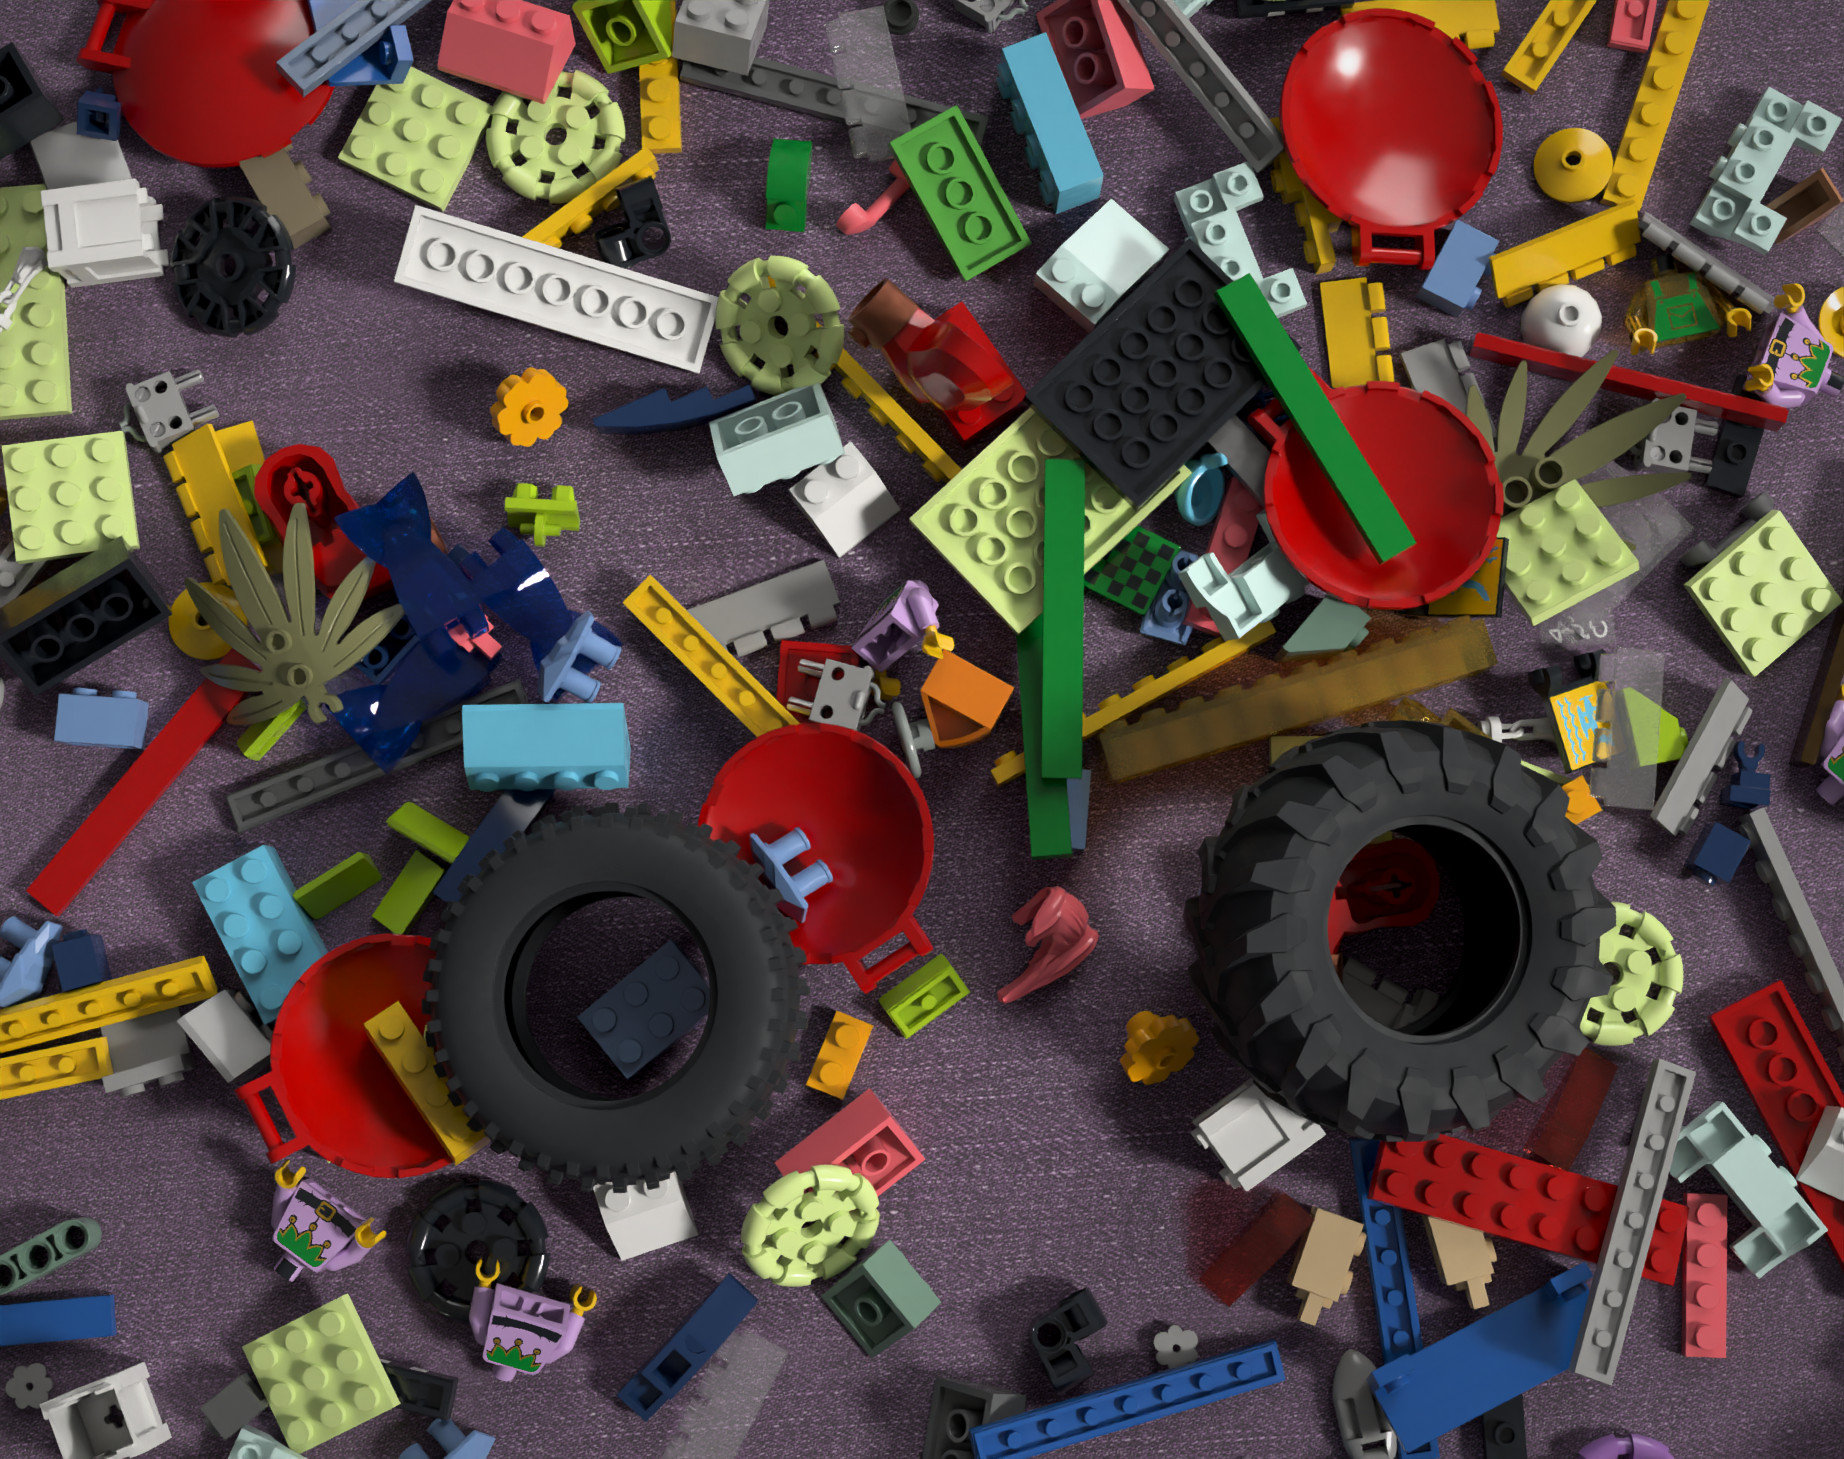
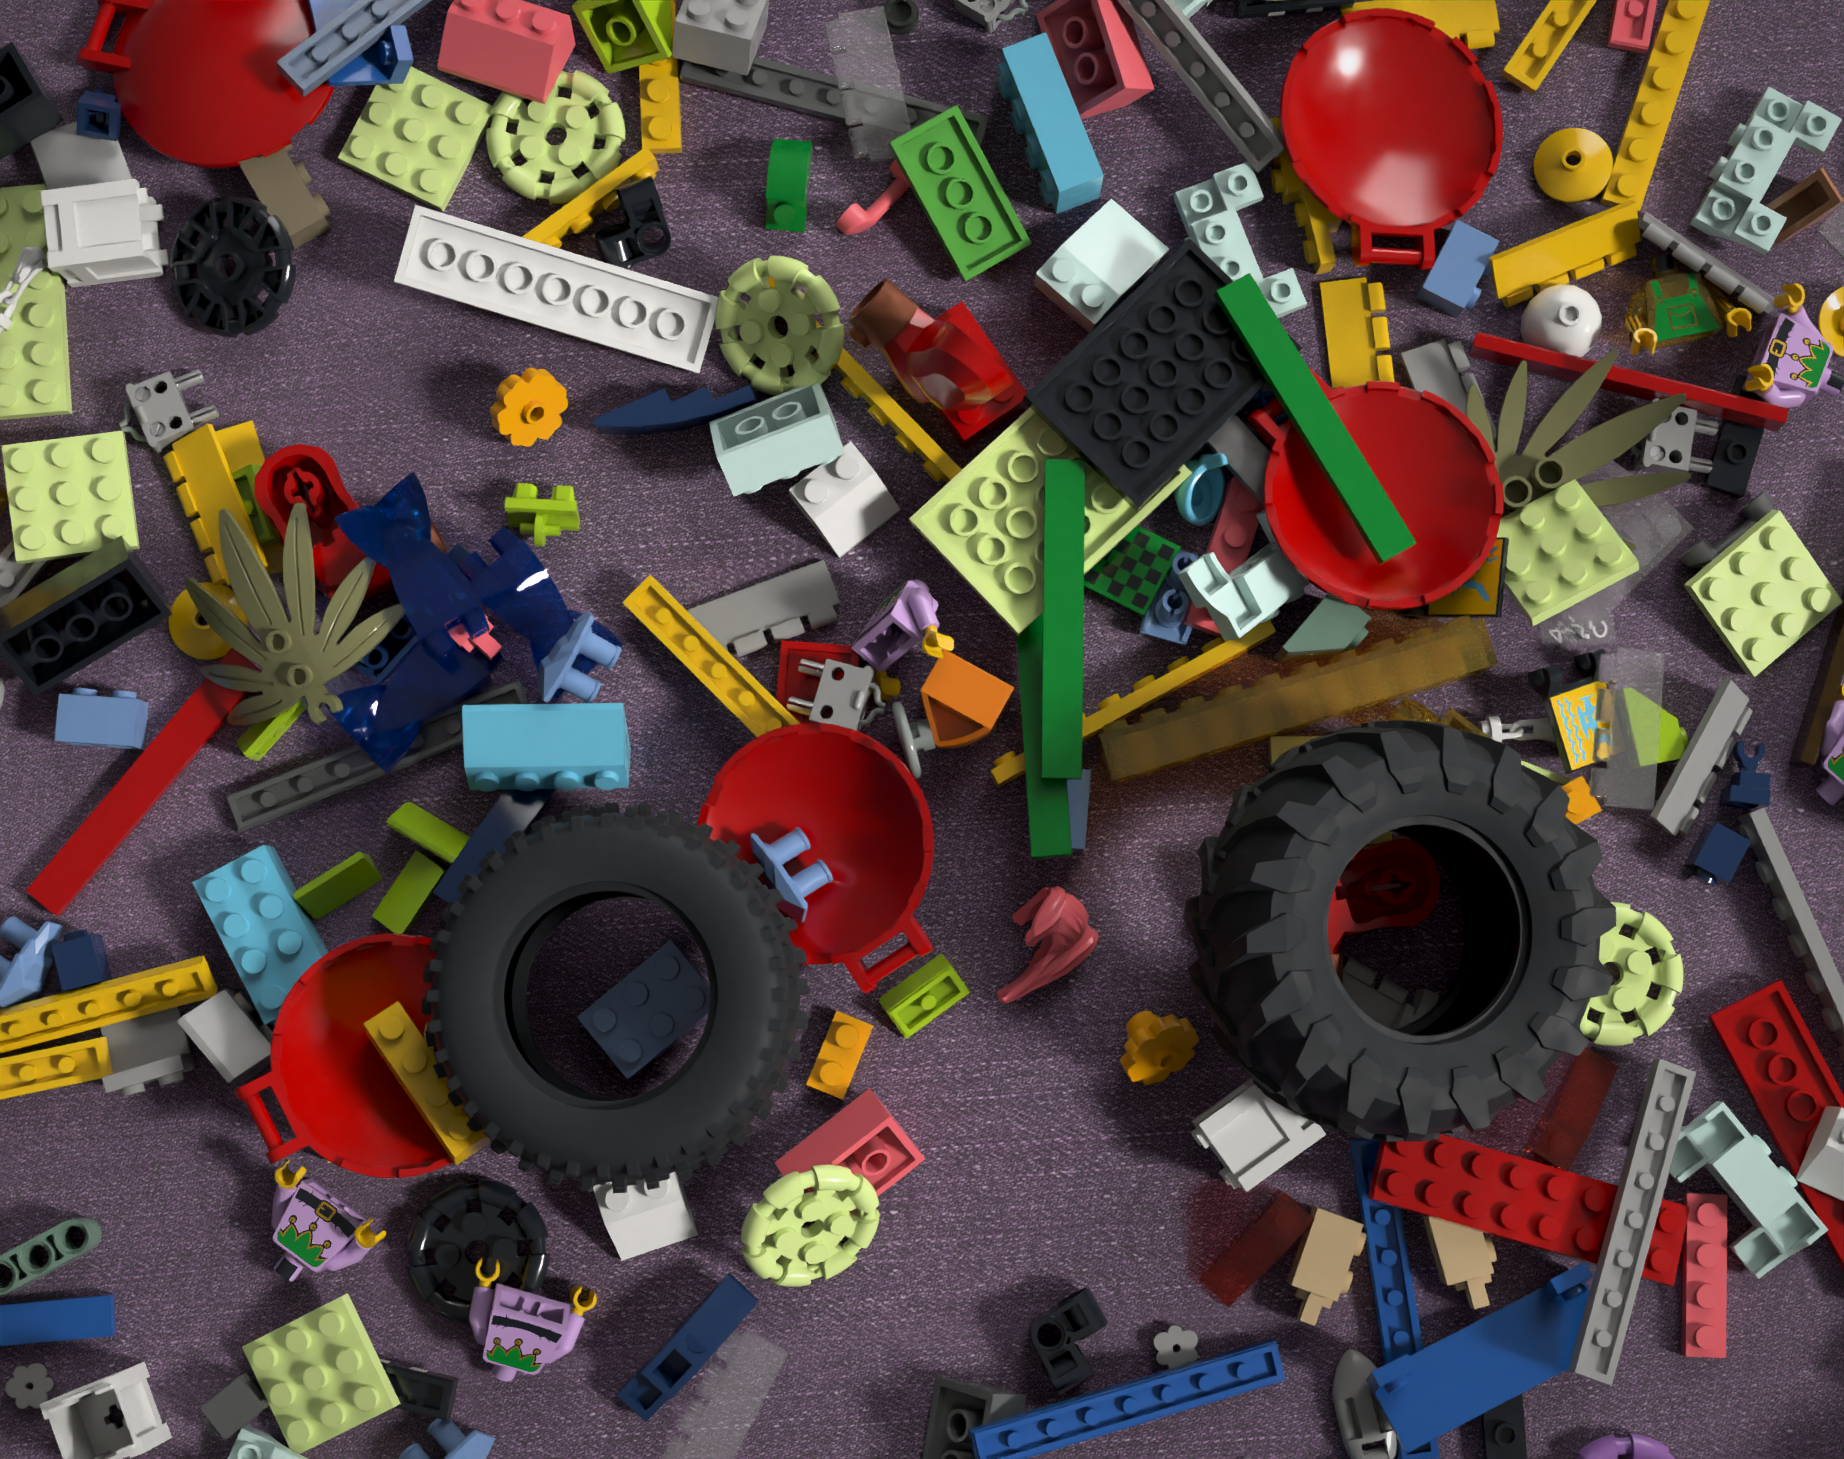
(881, 1299): sand green slope -> none

